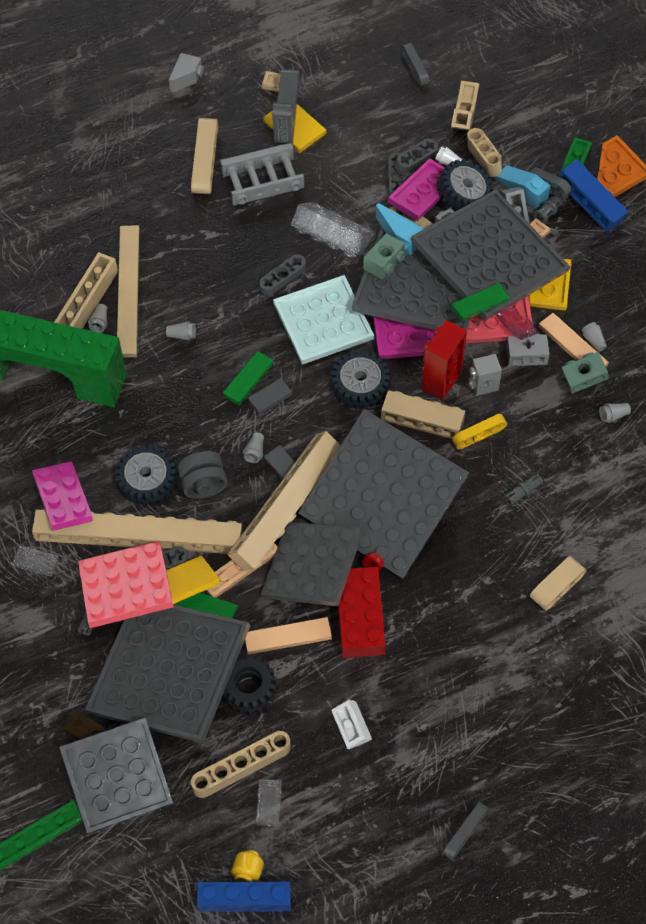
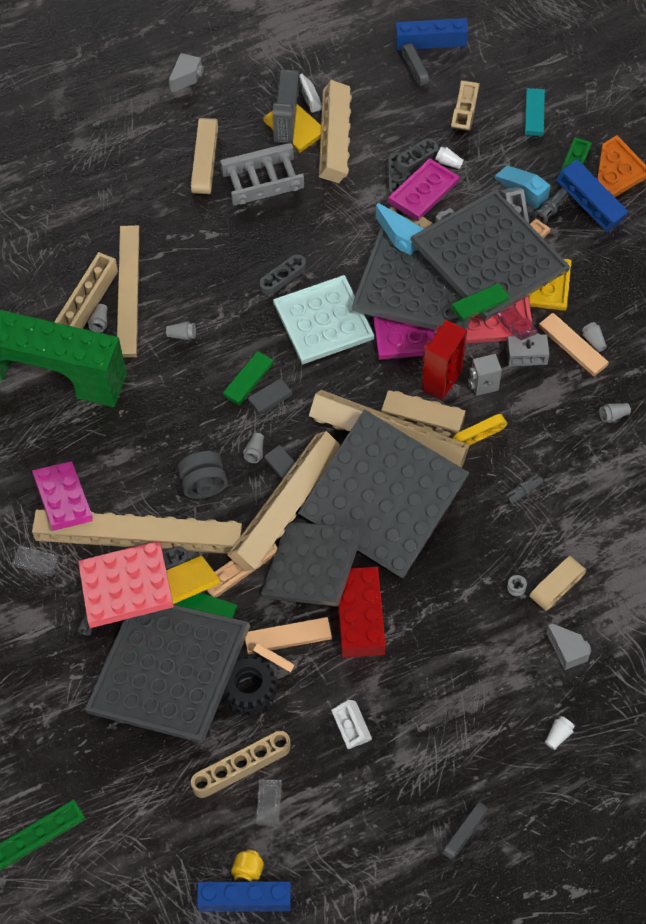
(81, 726): dark brown brick -> none
(116, 775): dark grey plate -> none
(150, 488): wheel -> none
(271, 81): tan tile -> none
(273, 658): none -> light nougat tile
(310, 94): none -> white slope
(332, 229): clear slope -> none
(334, 132): none -> tan brick
(344, 413): none -> tan brick
(365, 367): wheel -> none
(373, 560): red tile -> none
(384, 256): sand green brick -> none
(432, 33): none -> blue brick
(463, 184): wheel -> none
(484, 152): tan beam -> none
(517, 592): none -> light grey bush
(534, 112): none -> teal tile
(558, 185): dark grey beam -> none
(559, 732): none -> white cone
(568, 646): none -> light grey slope
(578, 381): sand green brick -> none

